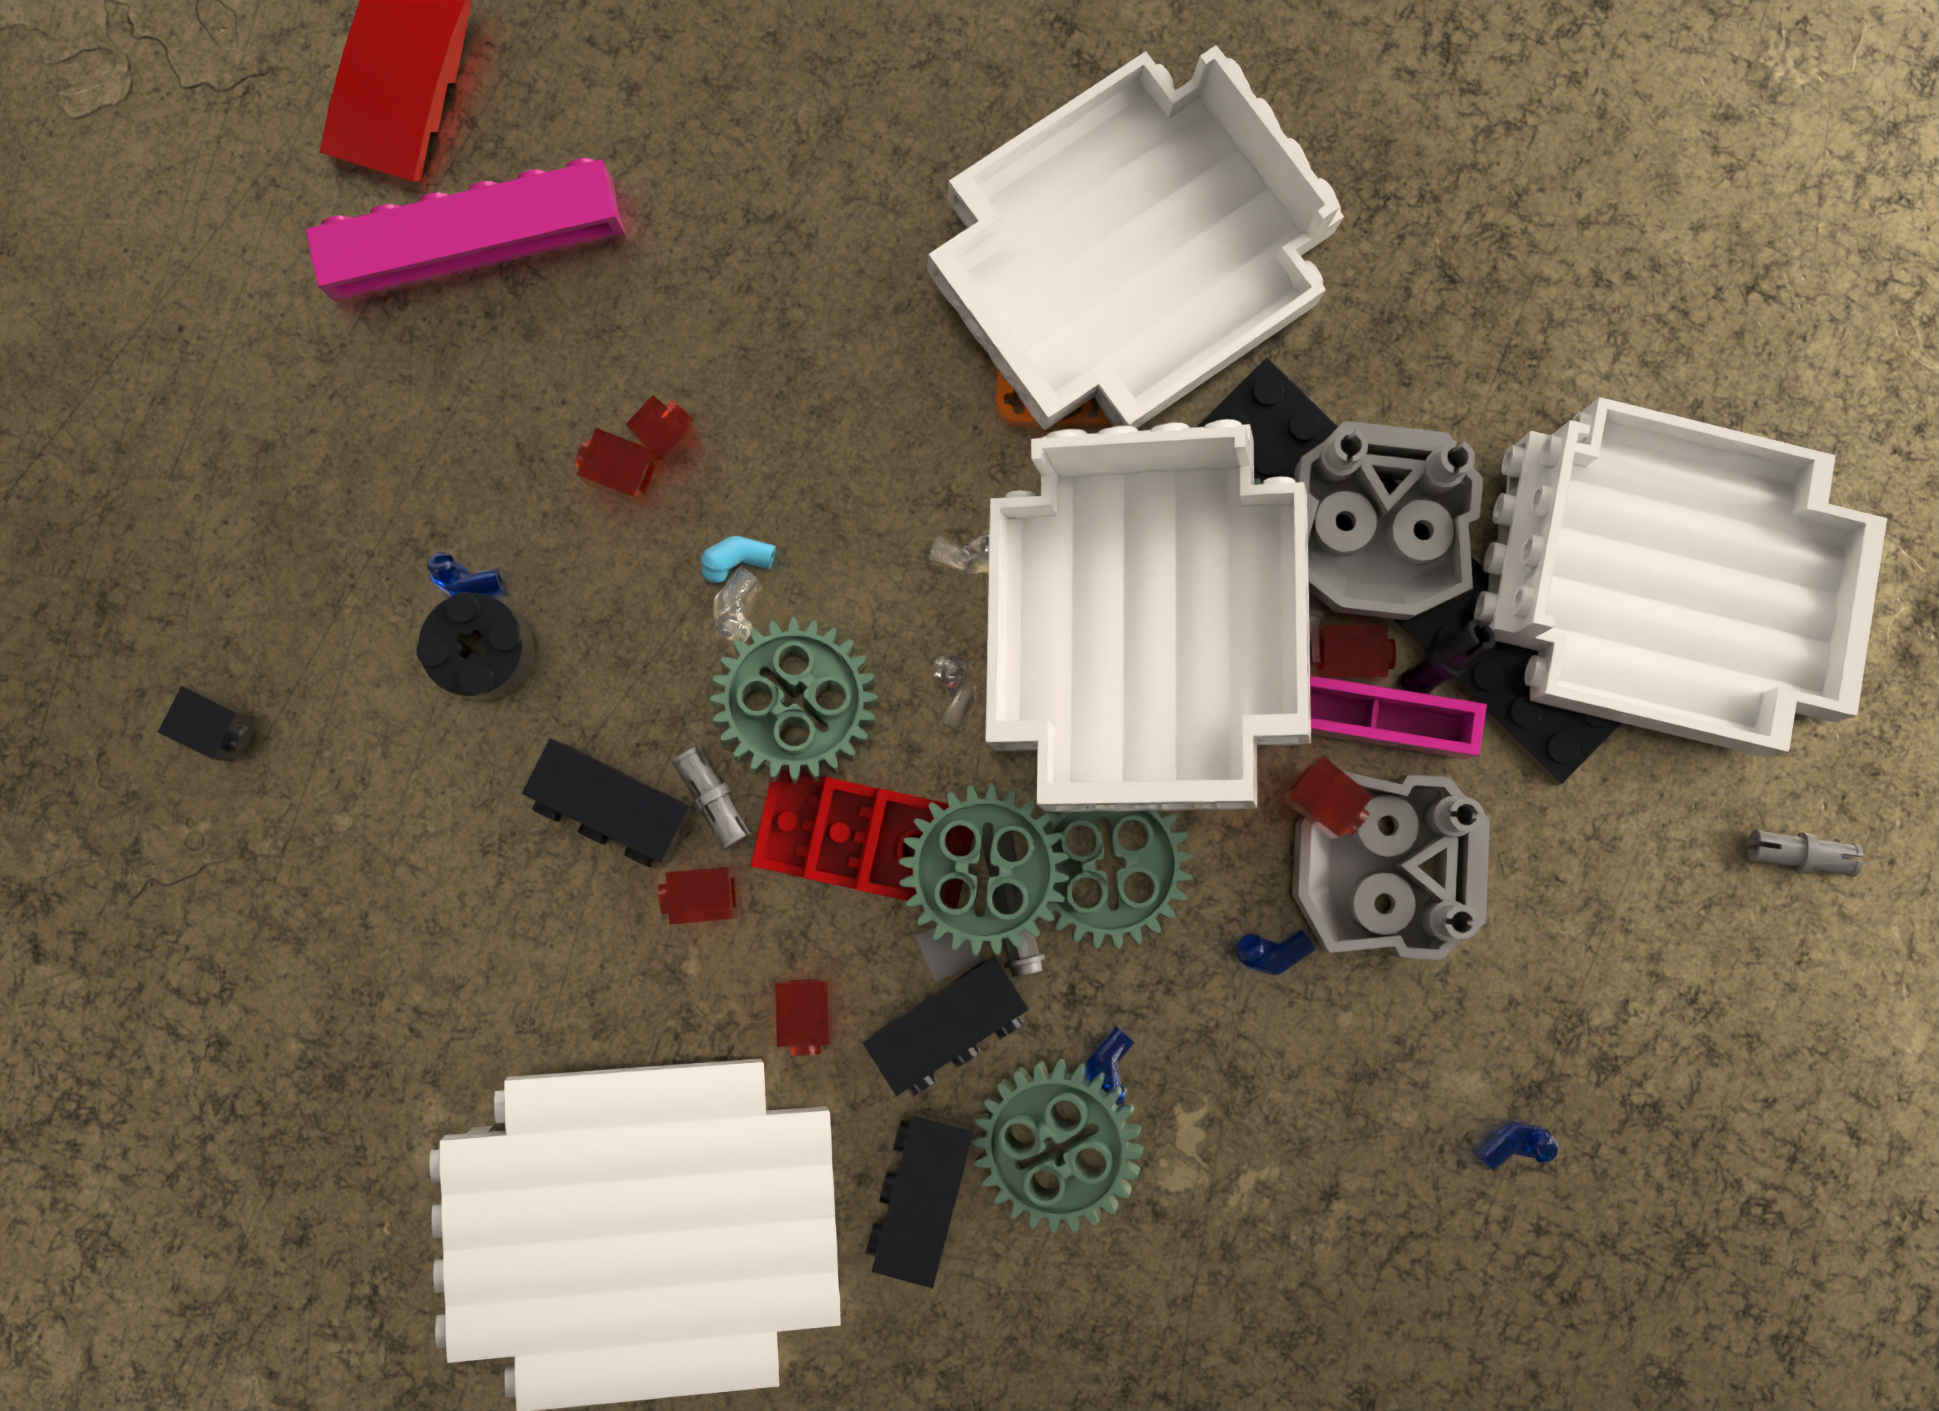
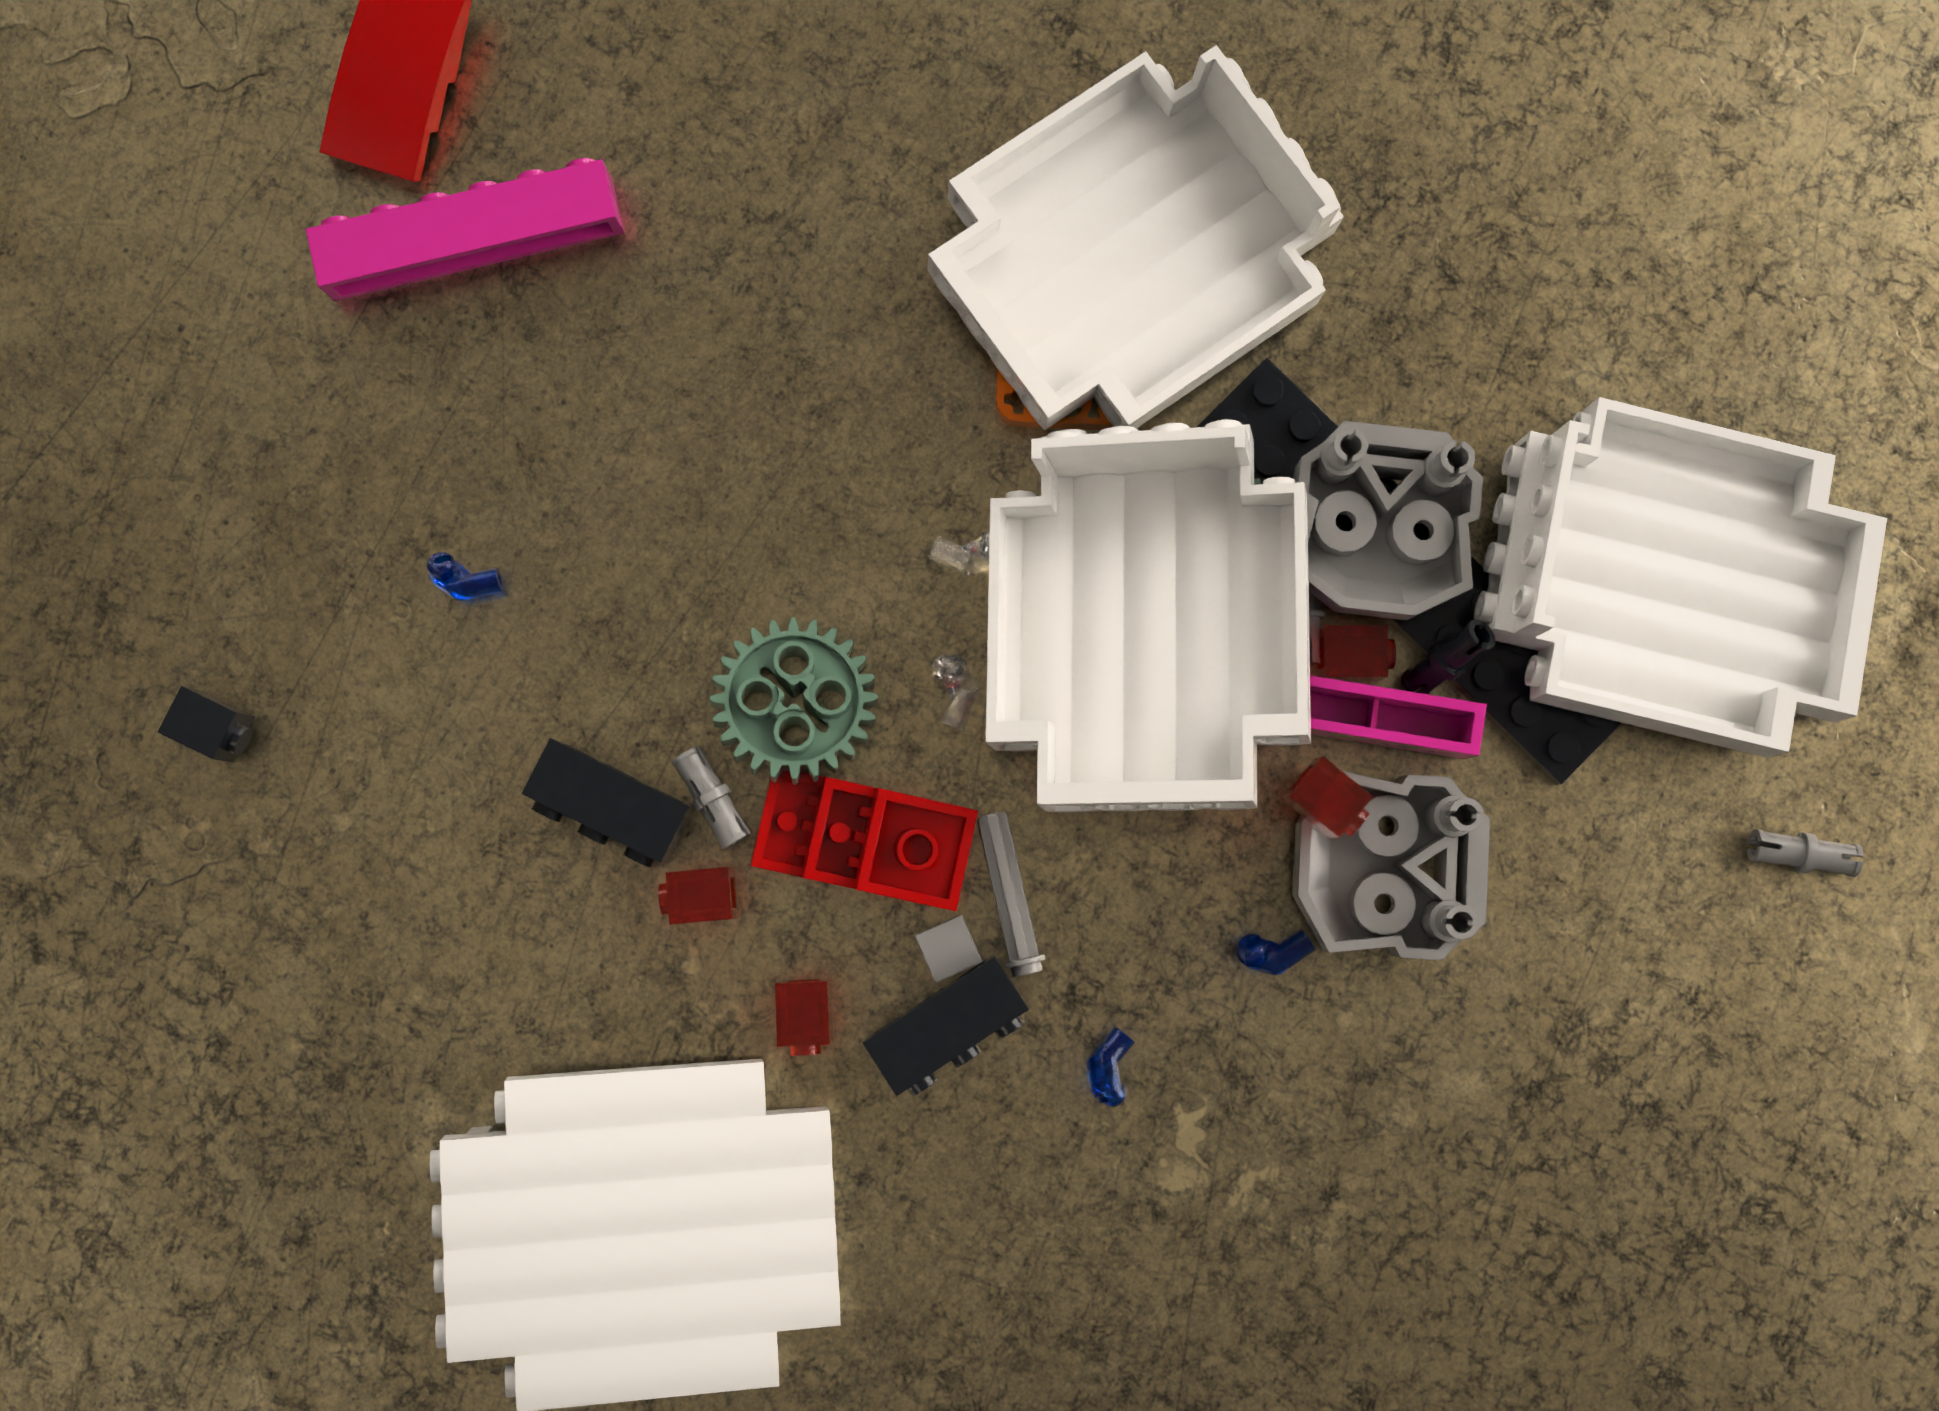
(448, 640): black brick -> none
(617, 466): clear red brick -> none
(663, 429): clear red plate -> none
(729, 606): clear arm -> none
(733, 551): medium azure arm -> none
(920, 1198): black brick -> none
(936, 864): sand green gear -> none
(1081, 1186): sand green gear -> none
(1155, 859): sand green gear -> none
(1521, 1140): clear blue arm -> none

